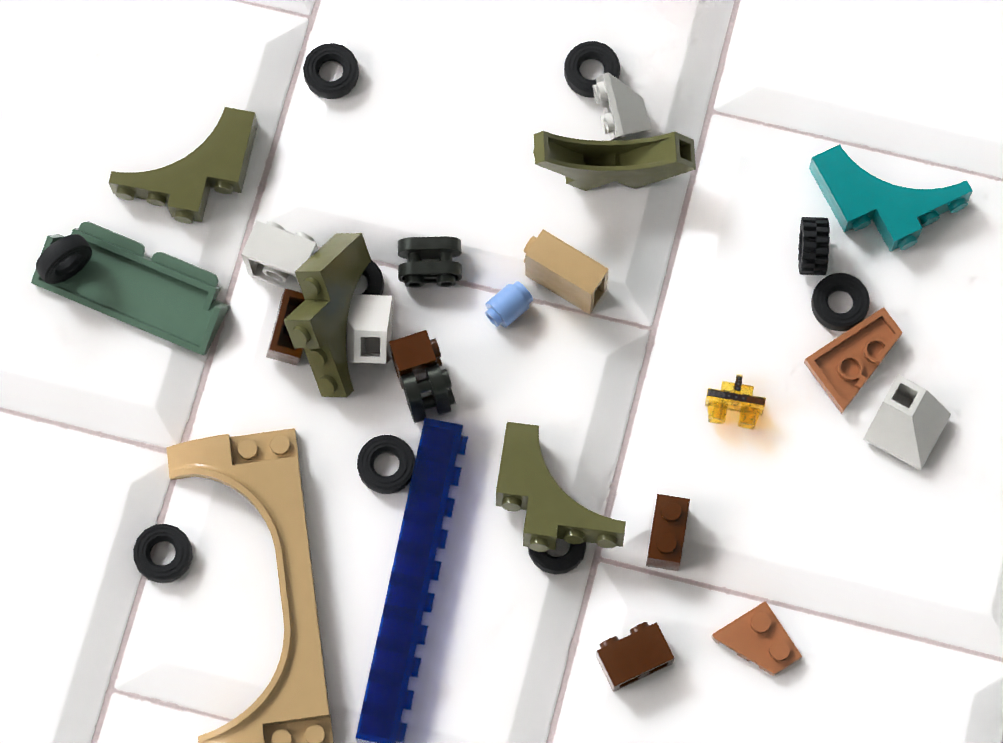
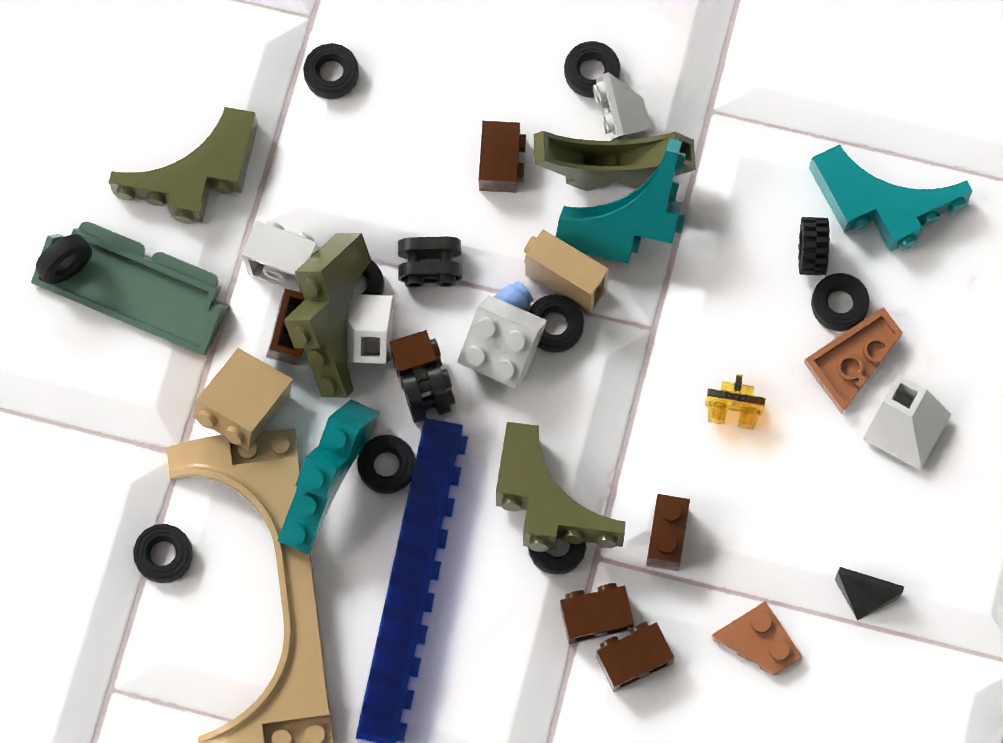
(242, 398): none -> tan brick
(324, 472): none -> teal arch
(500, 156): none -> reddish brown brick
(501, 341): none -> white brick
(574, 317): none -> black tyre
(596, 613): none -> reddish brown brick
(617, 227): none -> teal arch
(866, 593): none -> pearl dark grey slope

